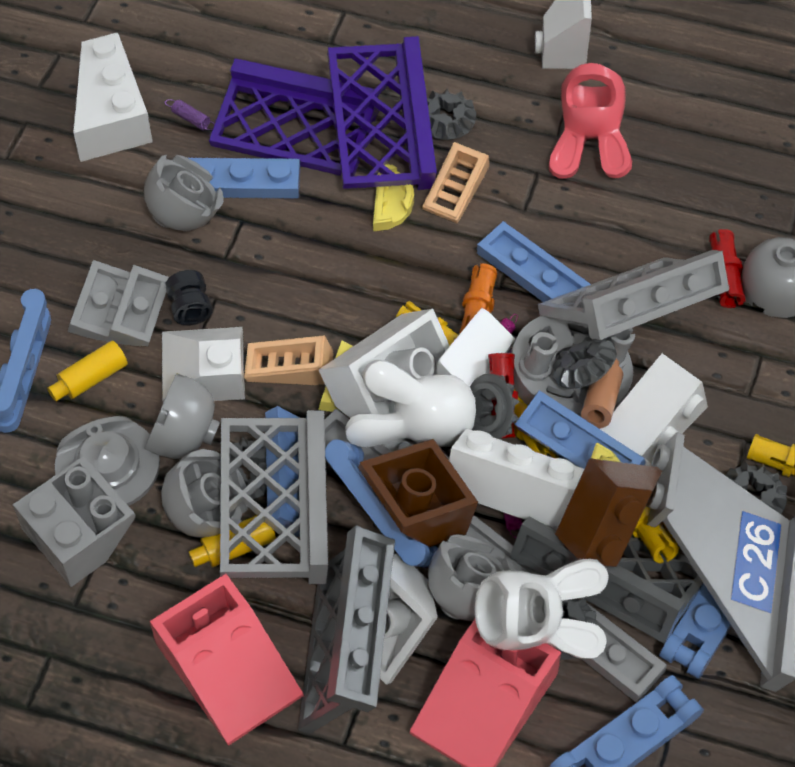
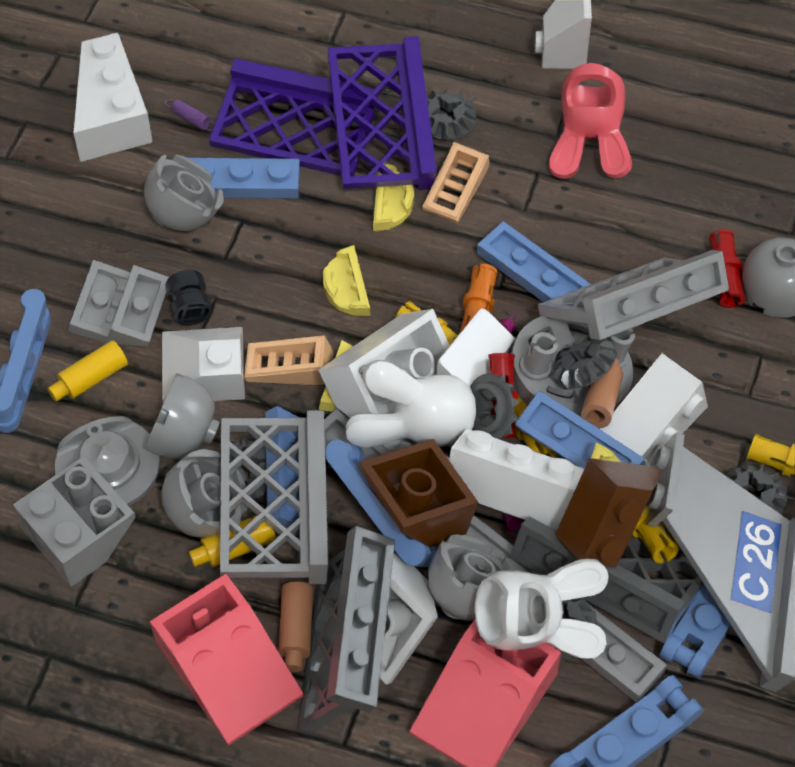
(295, 624): none -> nougat cylinder
(345, 284): none -> light yellow tile

